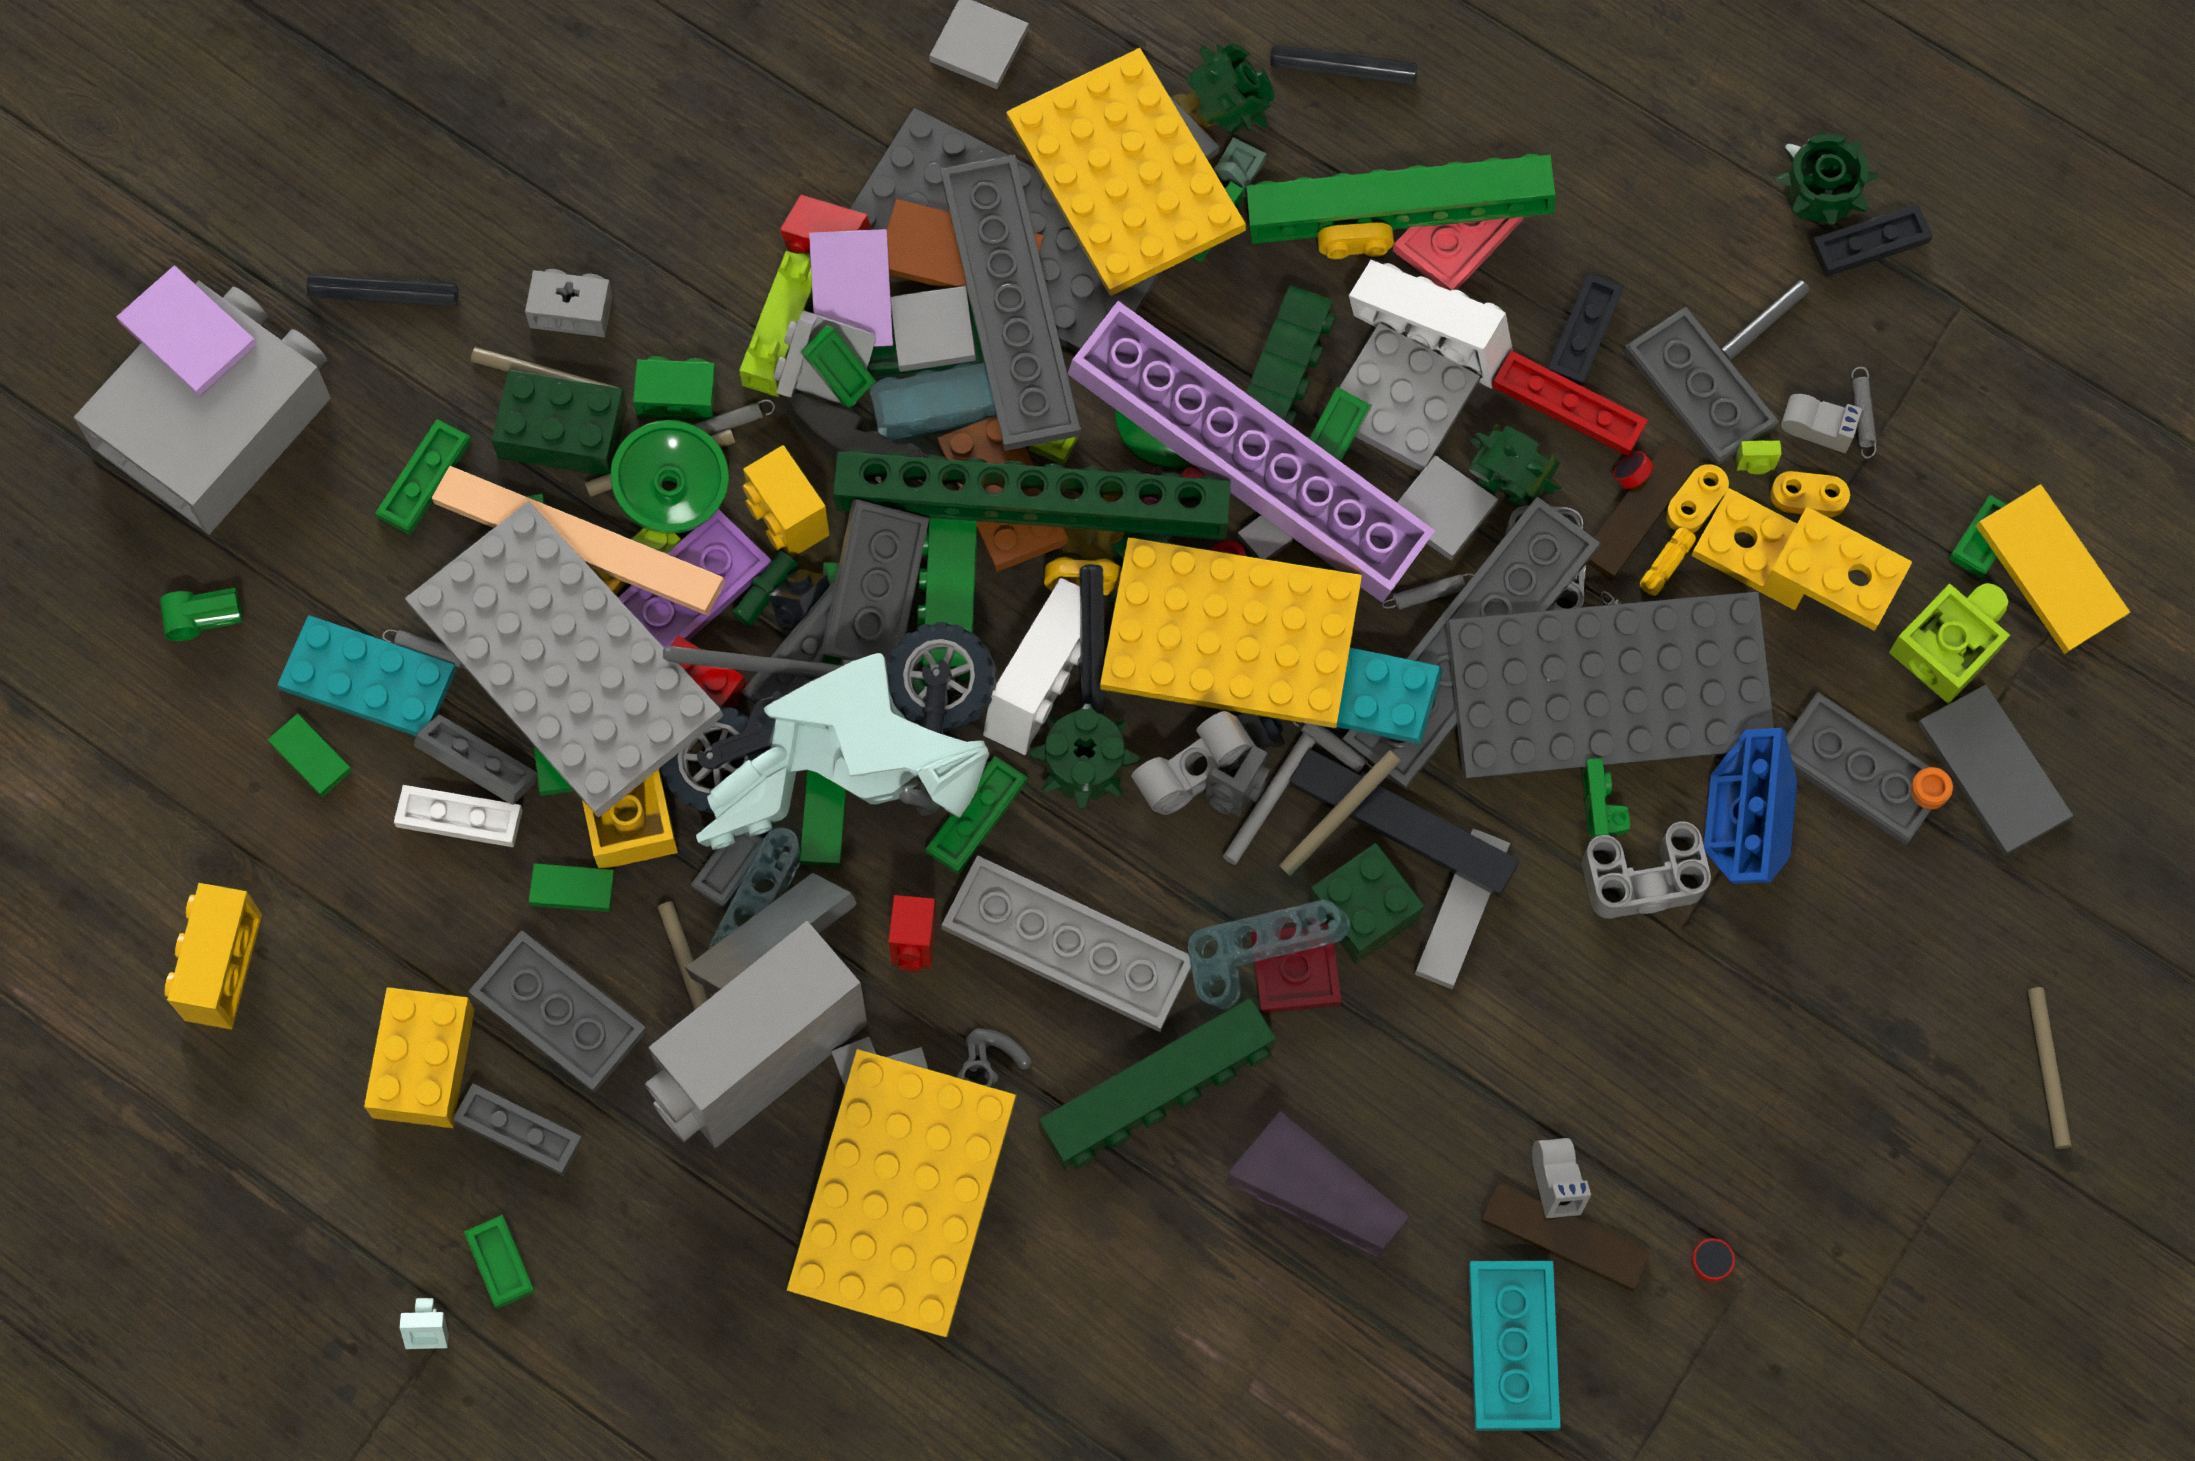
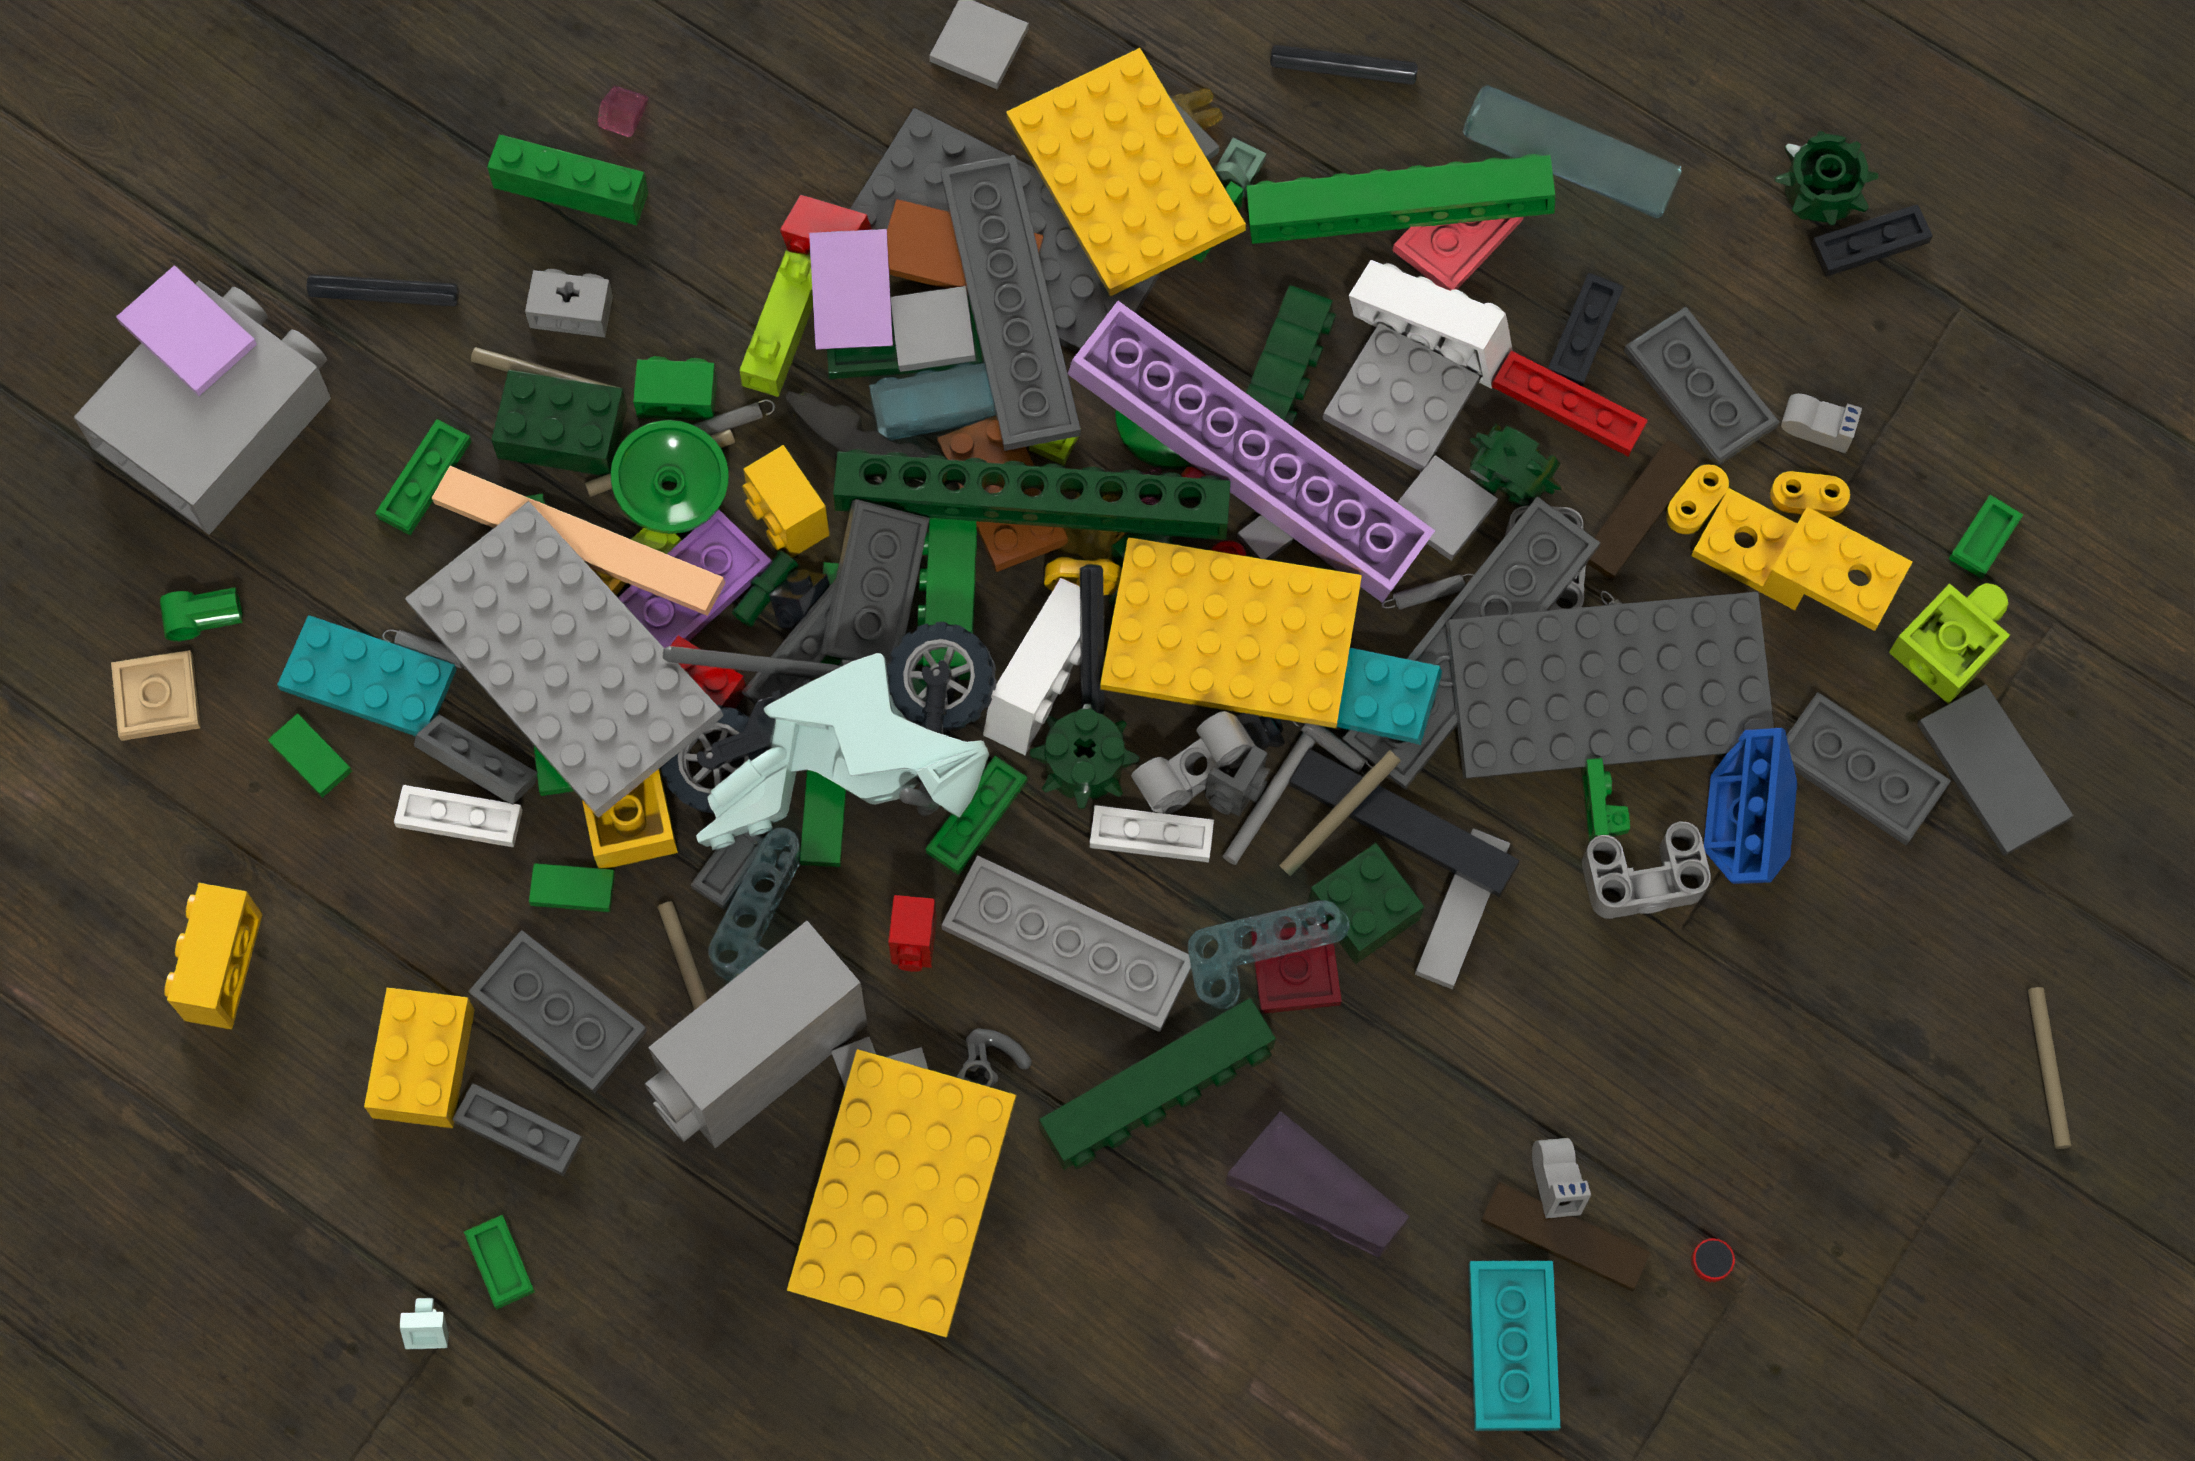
(155, 695): none -> tan tile
(568, 179): none -> green brick
(621, 111): none -> clear pink slope
(795, 370): light grey bracket -> none
(810, 900): dark grey tile -> none
(838, 366): green tile -> none
(1151, 833): none -> white plate
(1231, 88): dark green brick -> none
(1340, 423): green tile -> none
(1353, 239): yellow plate -> none
(1575, 151): none -> clear light blue cylinder
(1633, 470): tile -> none
(1667, 561): yellow axle -> none
(1758, 456): lime plate -> none
(1765, 319): dark grey bar -> none
(1862, 399): light grey piece -> none
(1931, 788): orange tile -> none
(2052, 568): yellow tile -> none

